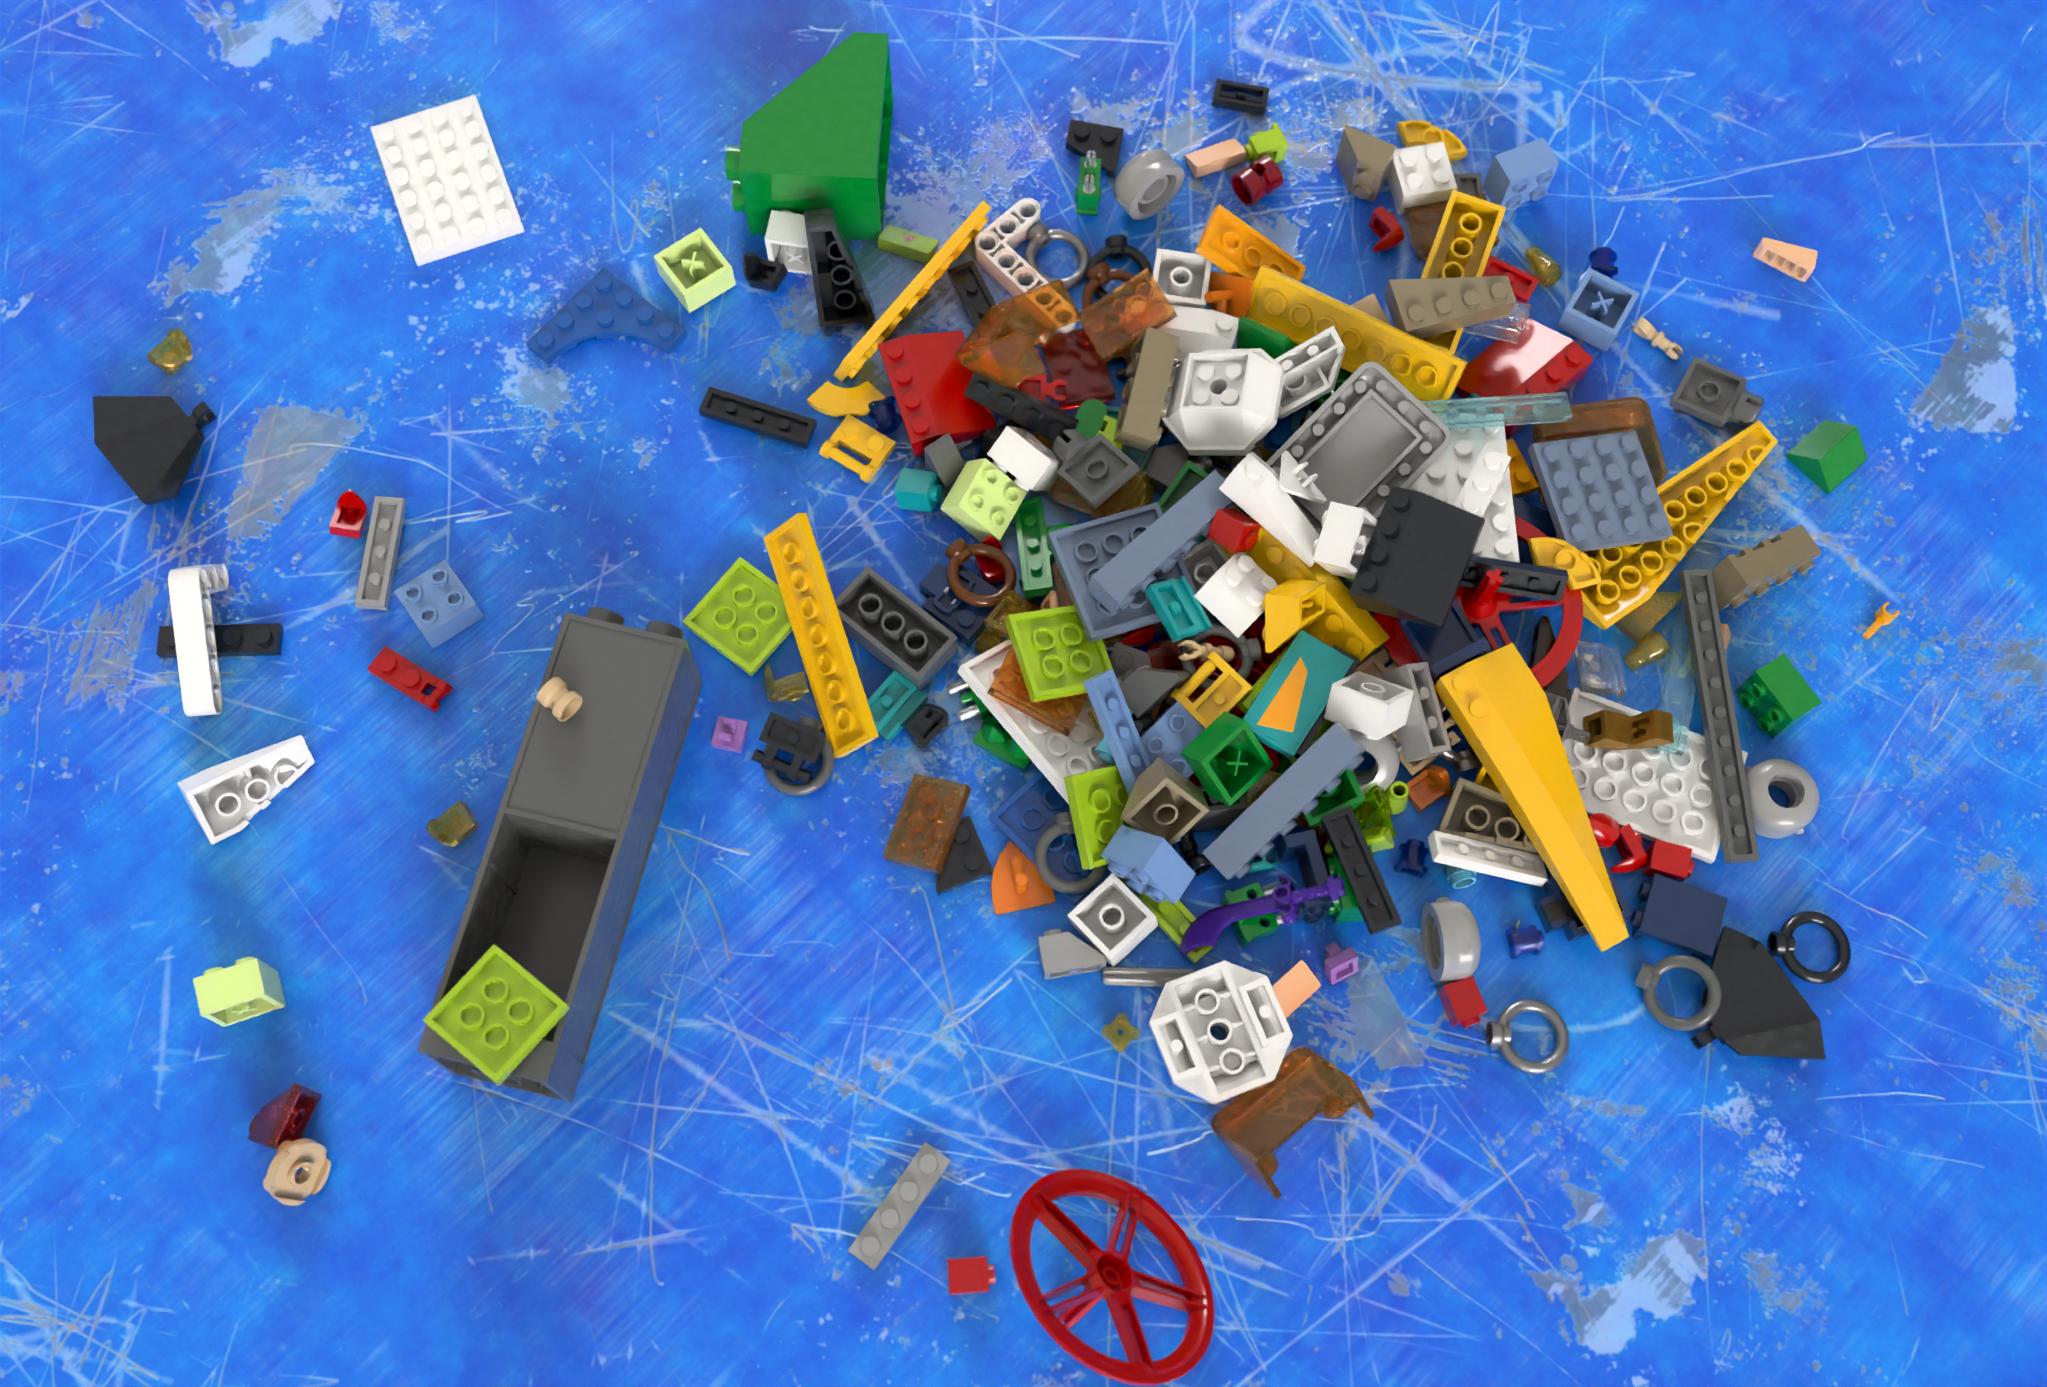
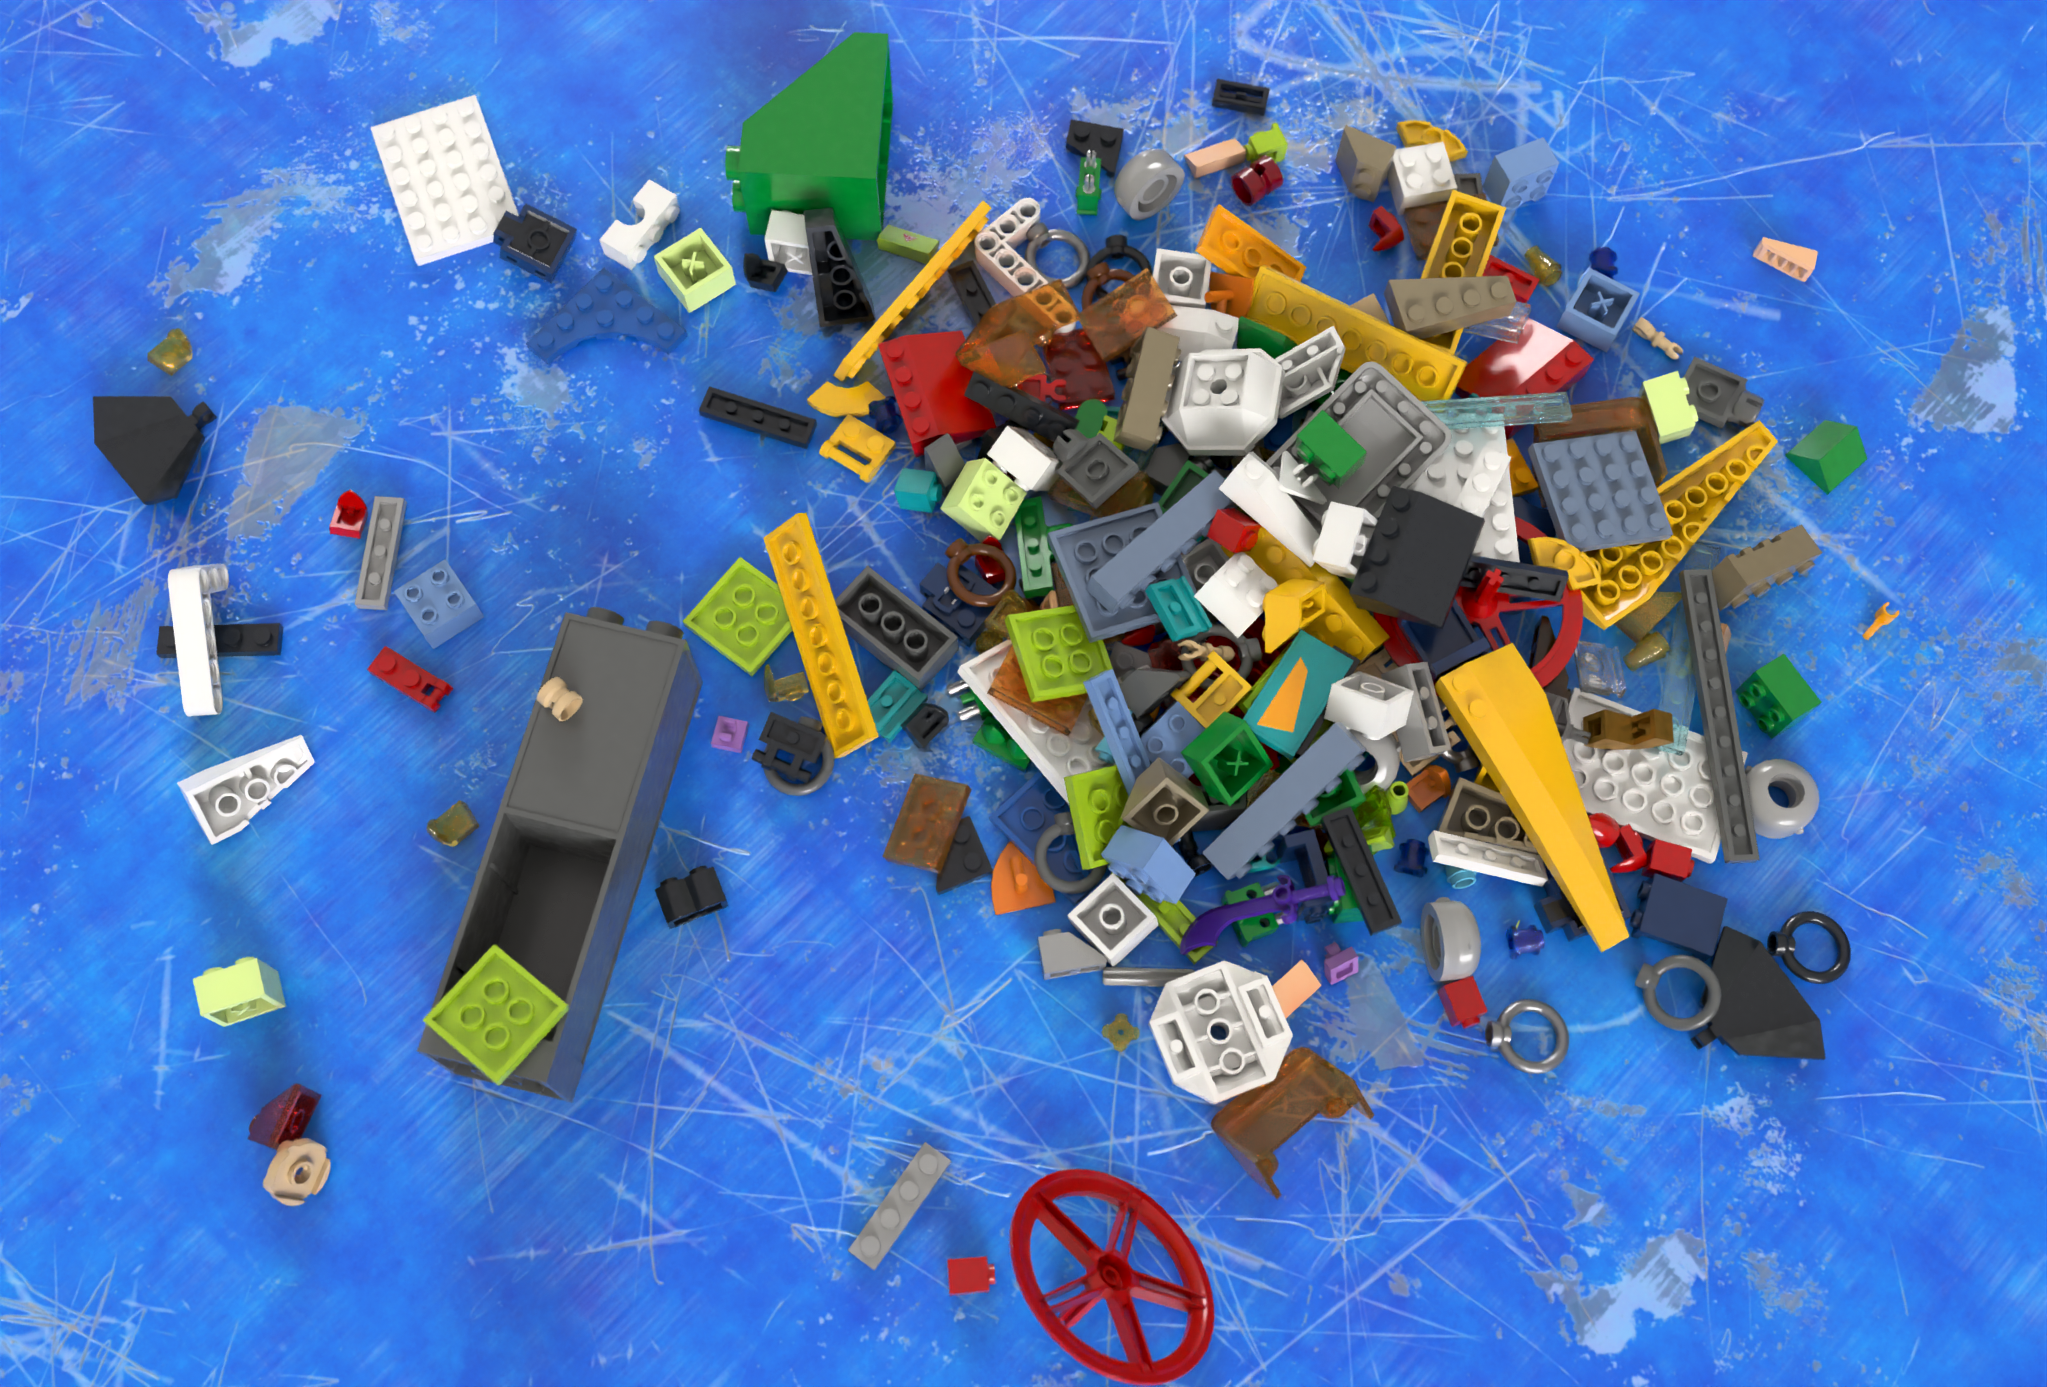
(534, 241): none -> piece
(631, 242): none -> white arch
(691, 896): none -> black brick
(1329, 449): none -> green brick
(1669, 406): none -> yellowish green brick

